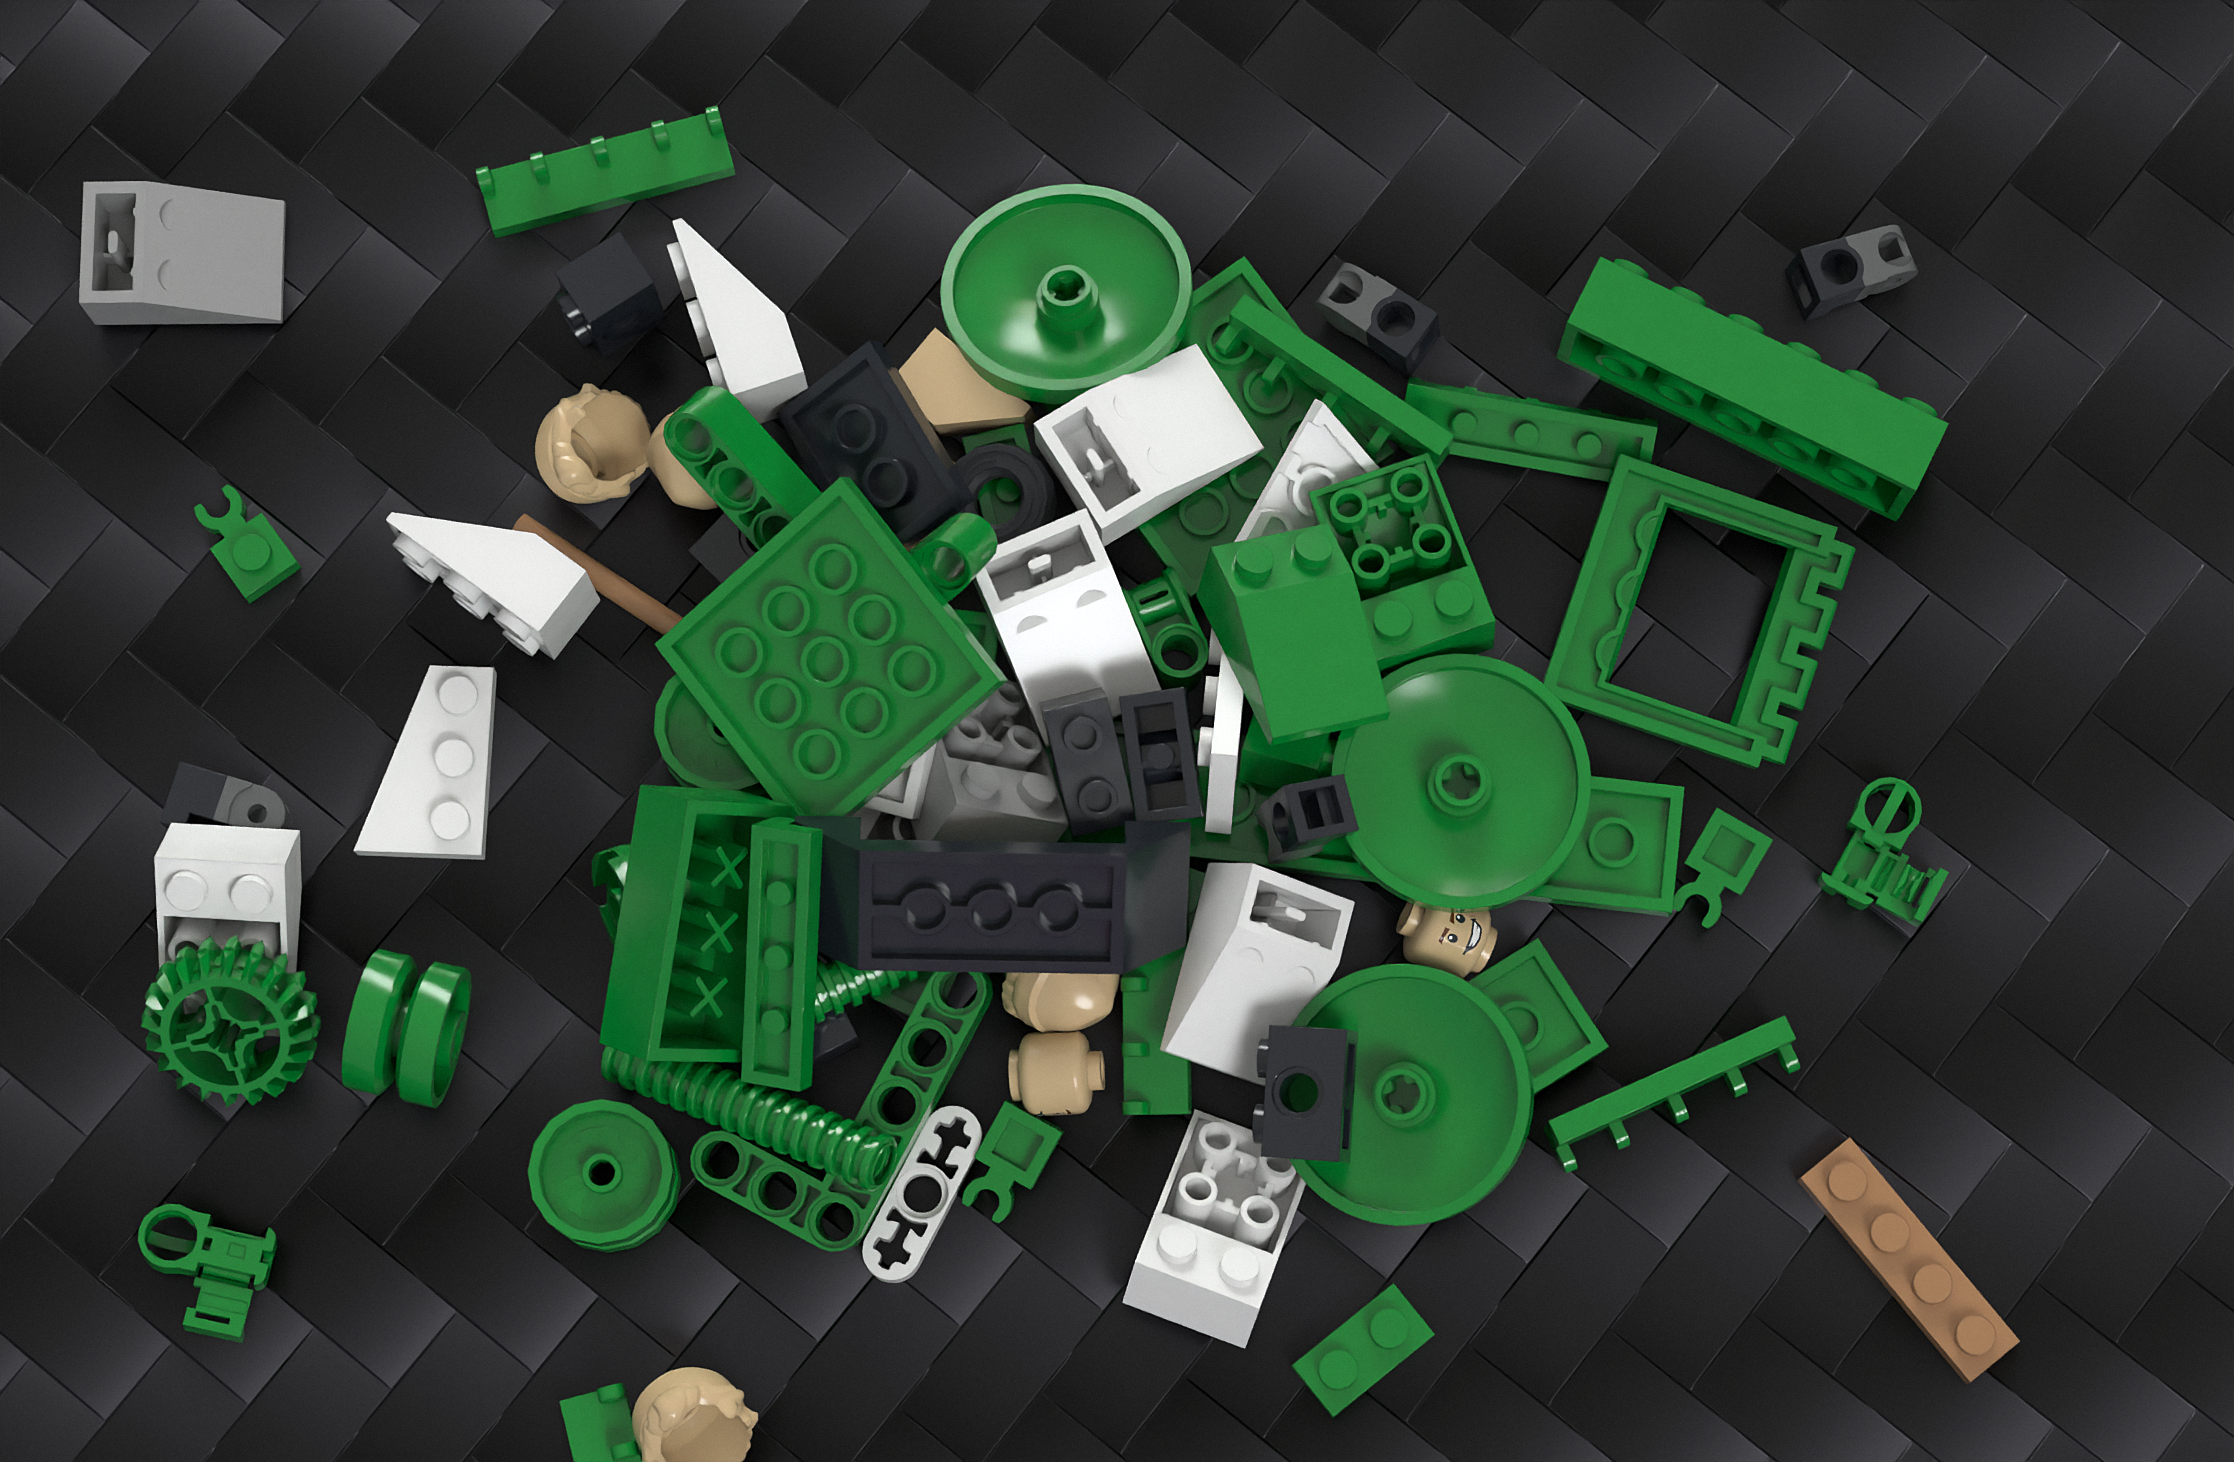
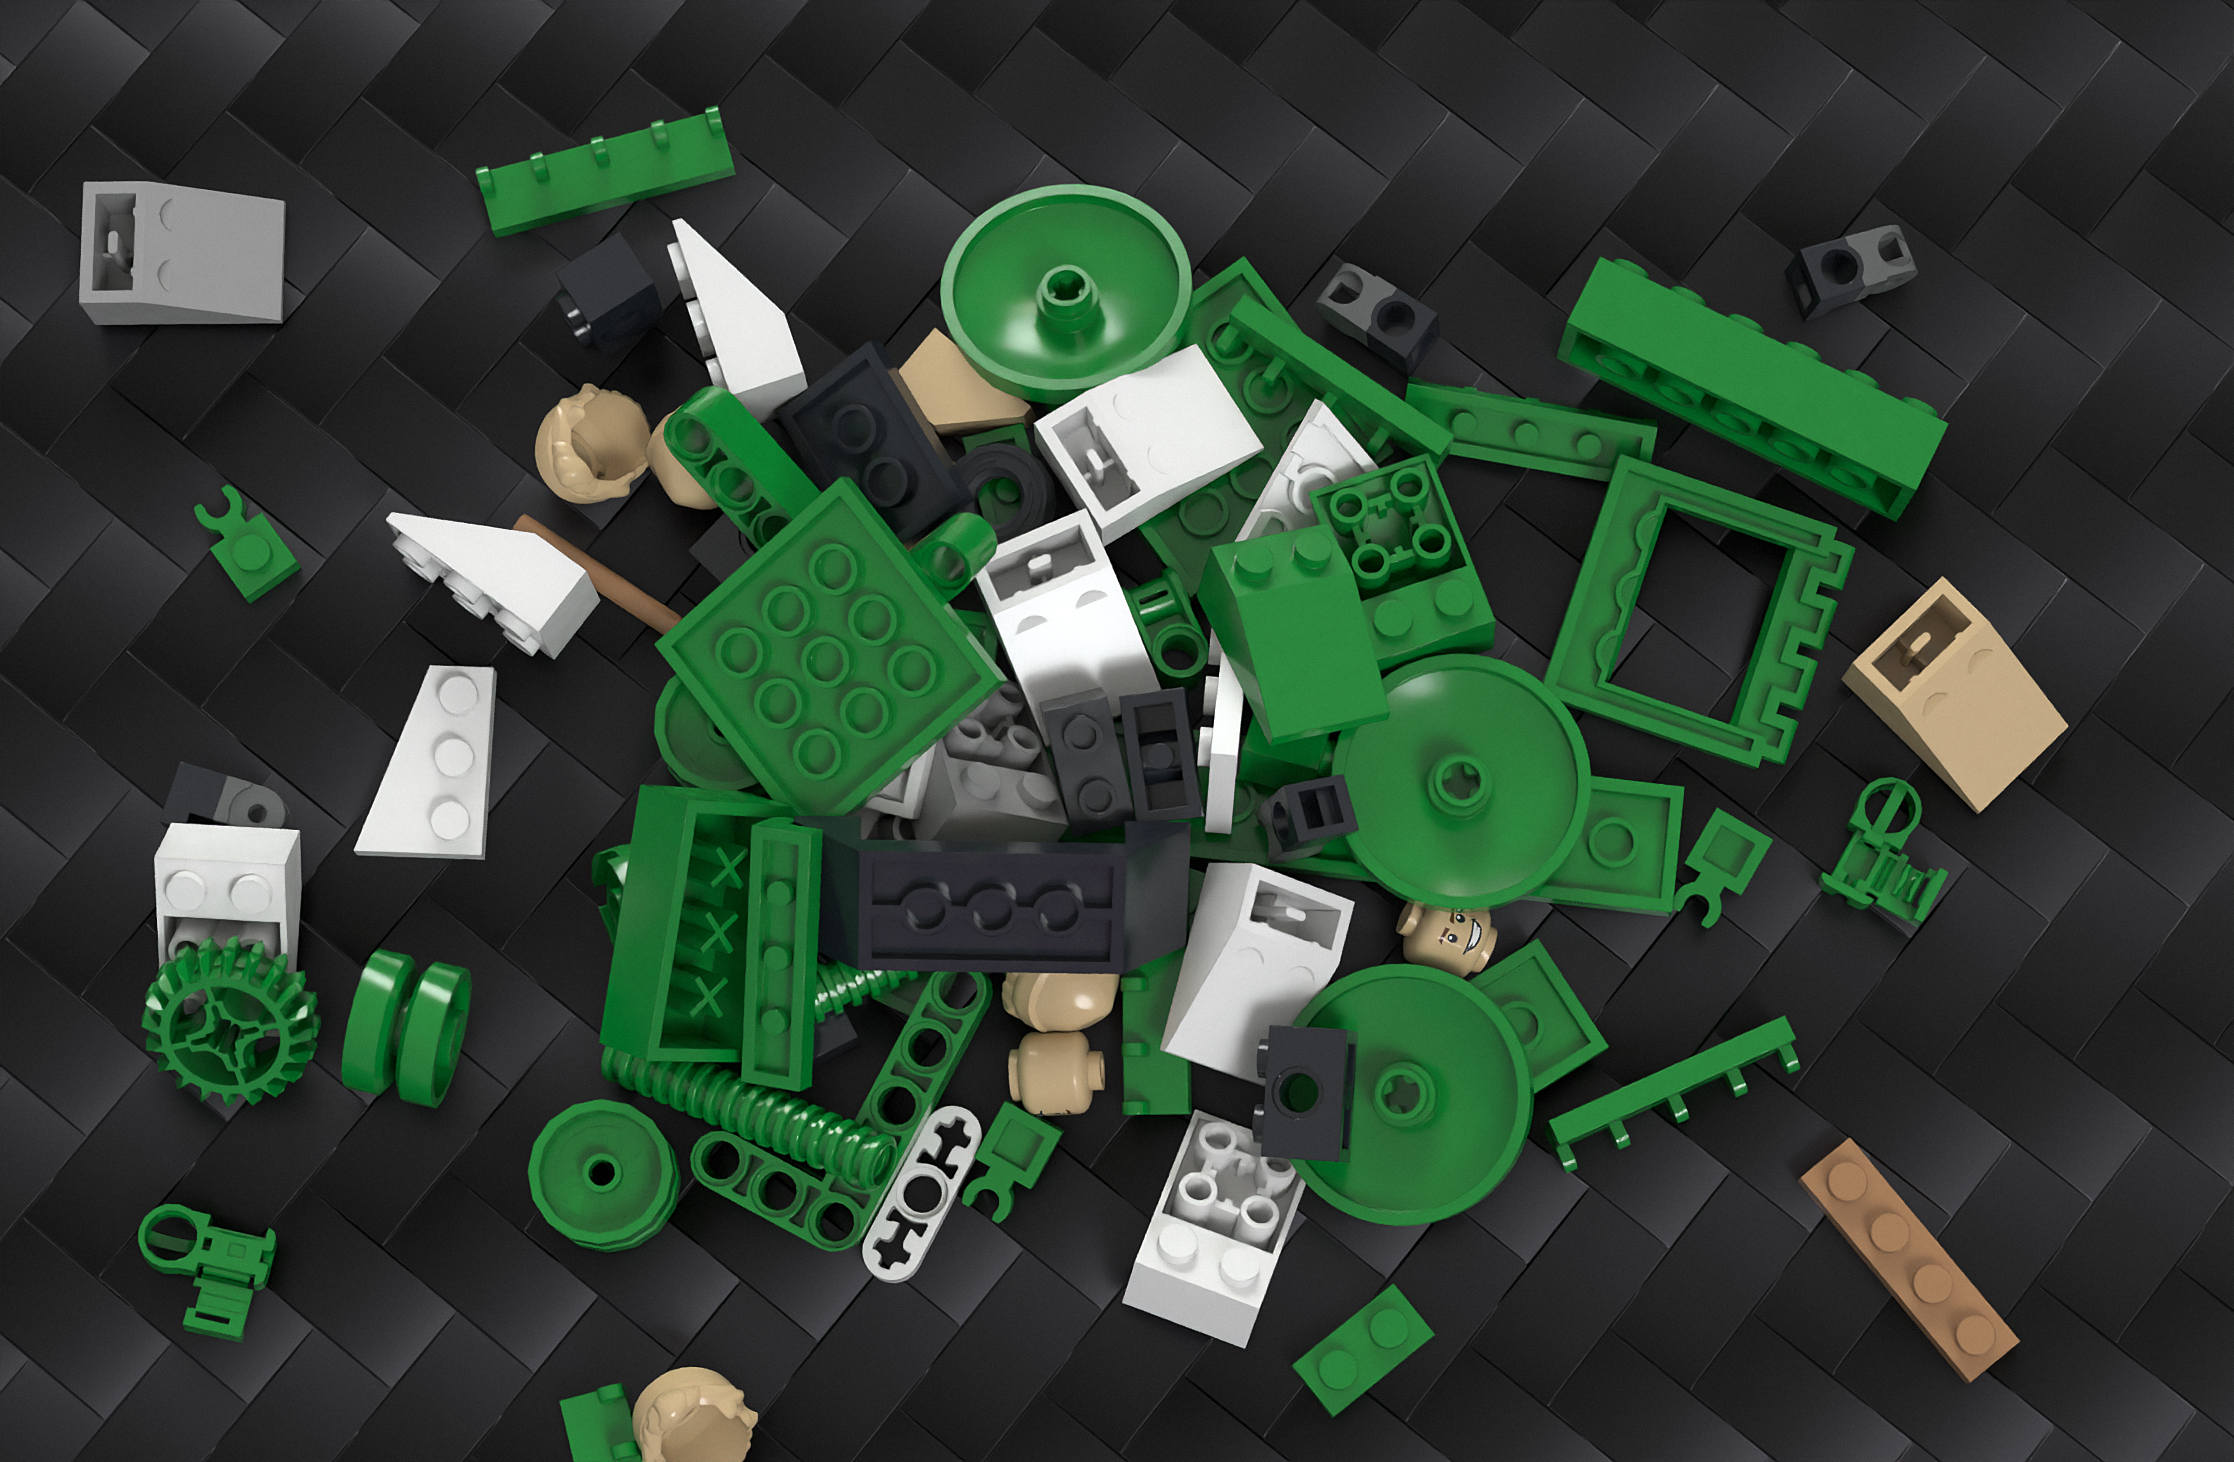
(1956, 695): none -> tan slope

